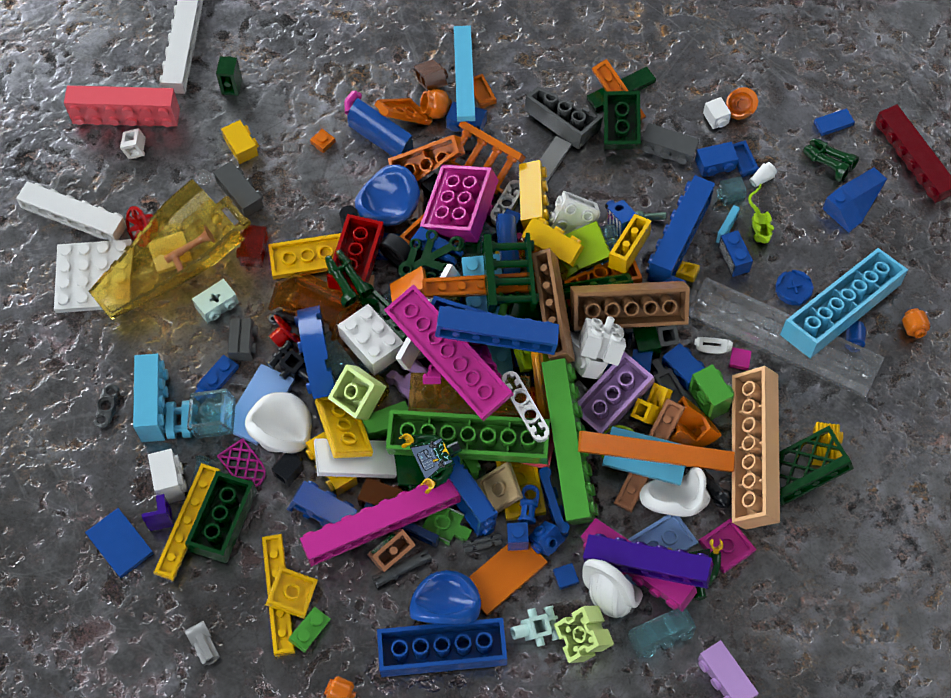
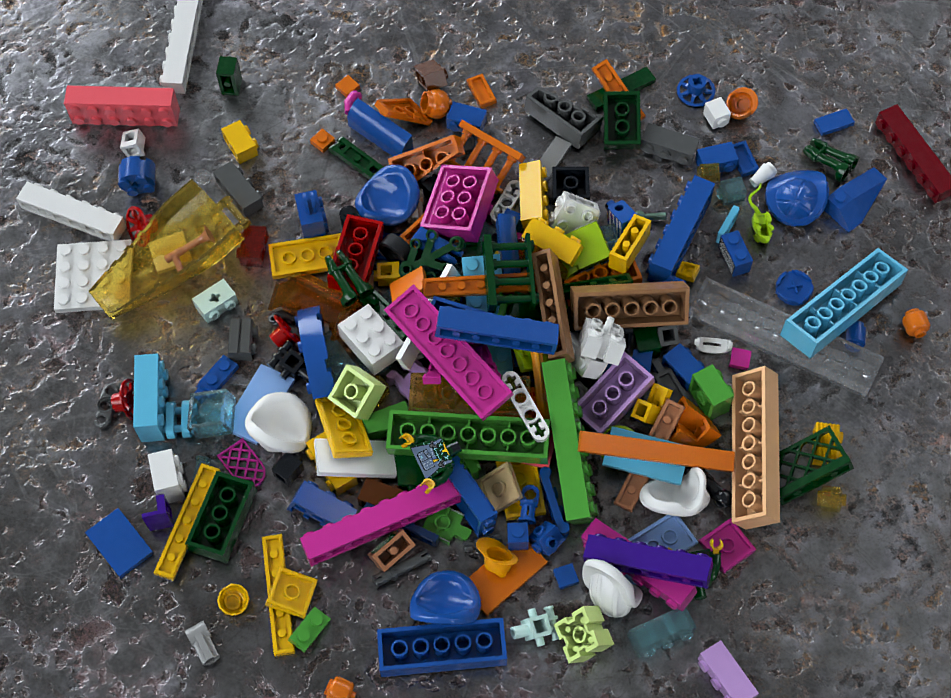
(124, 399): none -> red wheel
(136, 175): none -> blue brick
(233, 599): none -> yellow hair
(311, 214): none -> blue brick
(347, 85): none -> orange tile
(355, 157): none -> dark green plate
(387, 273): none -> yellow brick
(464, 74): medium azure tile -> none
(496, 556): none -> light orange piece
(572, 180): none -> black brick
(696, 87): none -> blue wheel
(709, 172): none -> clear yellow panel
(797, 197): none -> blue piece
(831, 499): none -> clear yellow head

